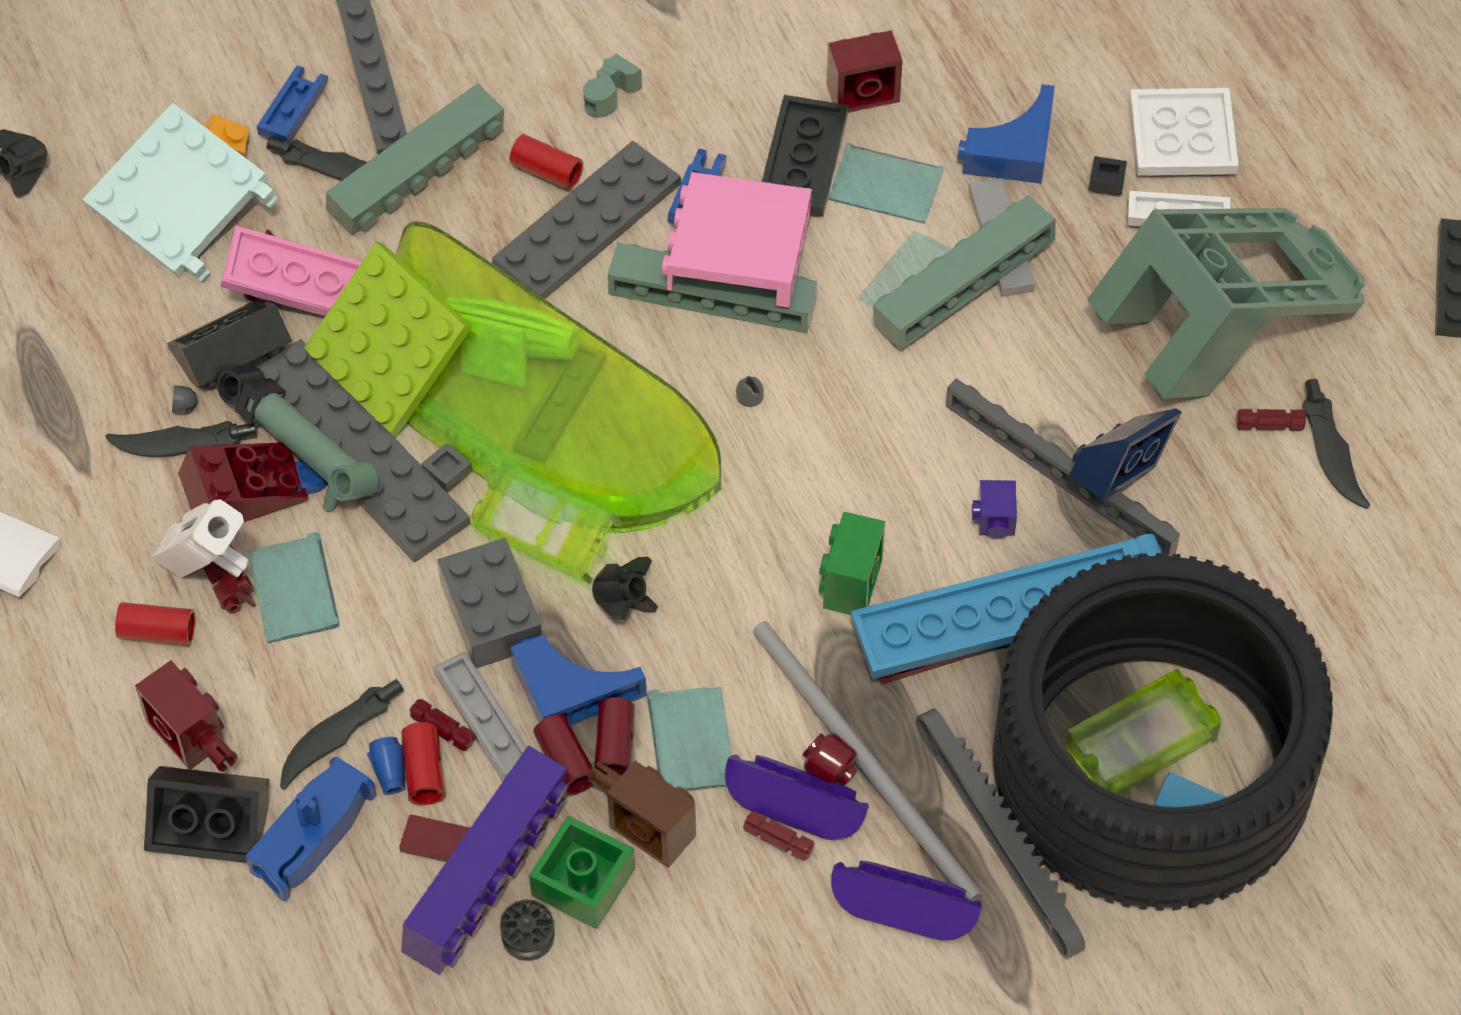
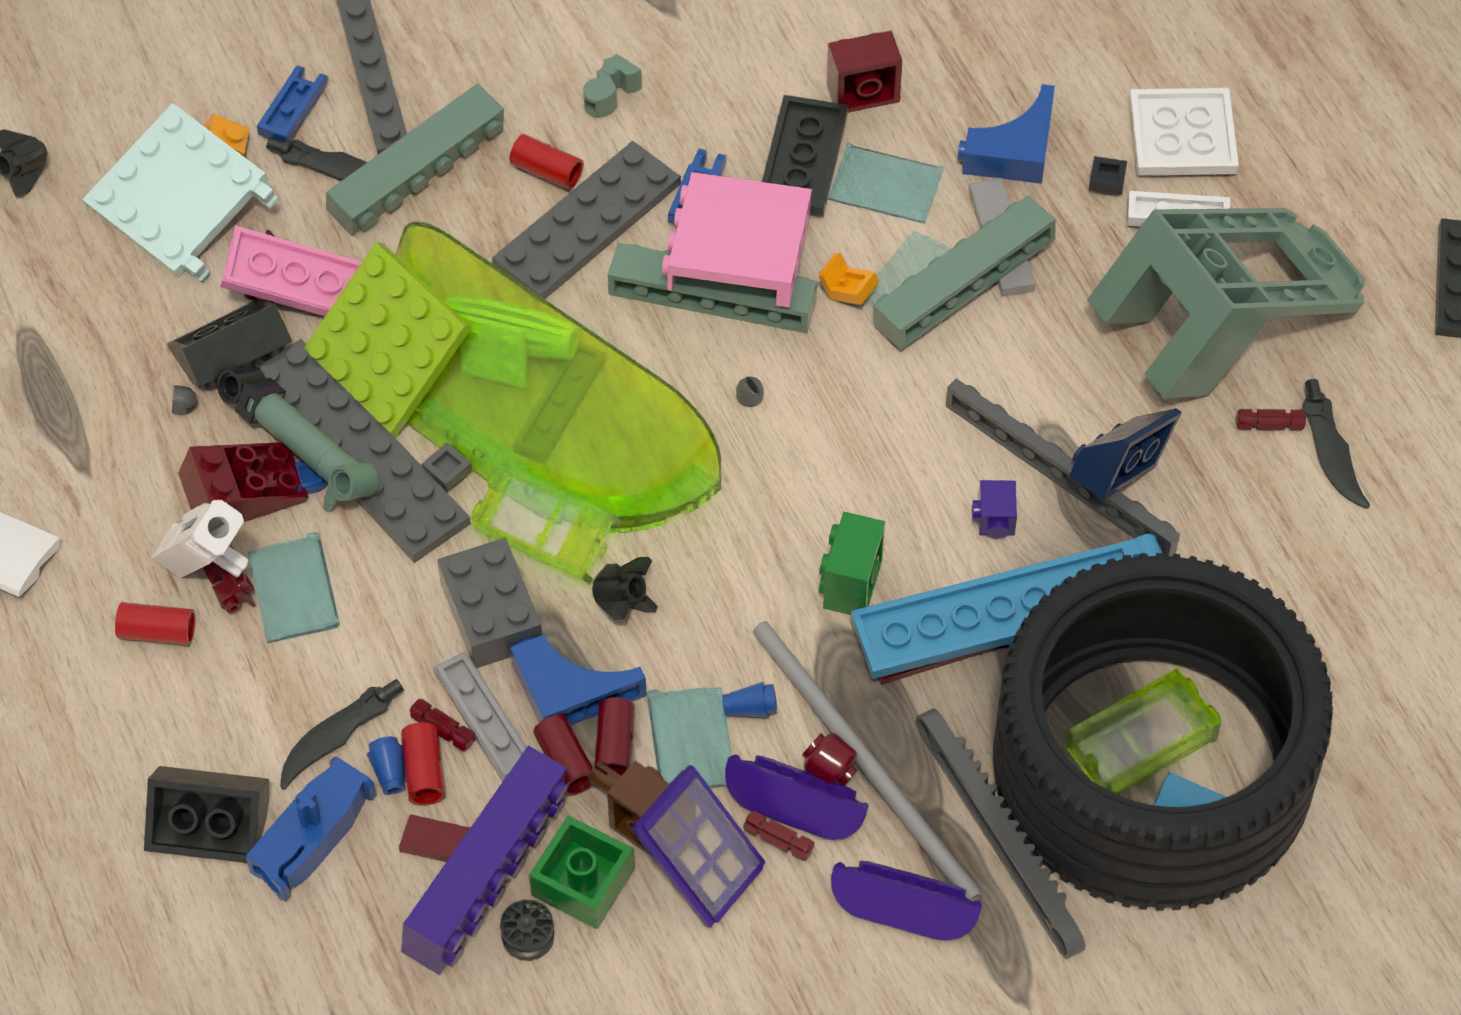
(178, 439): pearl dark grey sword -> none
(184, 717): dark red brick -> none
(699, 846): none -> clear piece
(751, 701): none -> blue cone
(847, 283): none -> light orange bracket

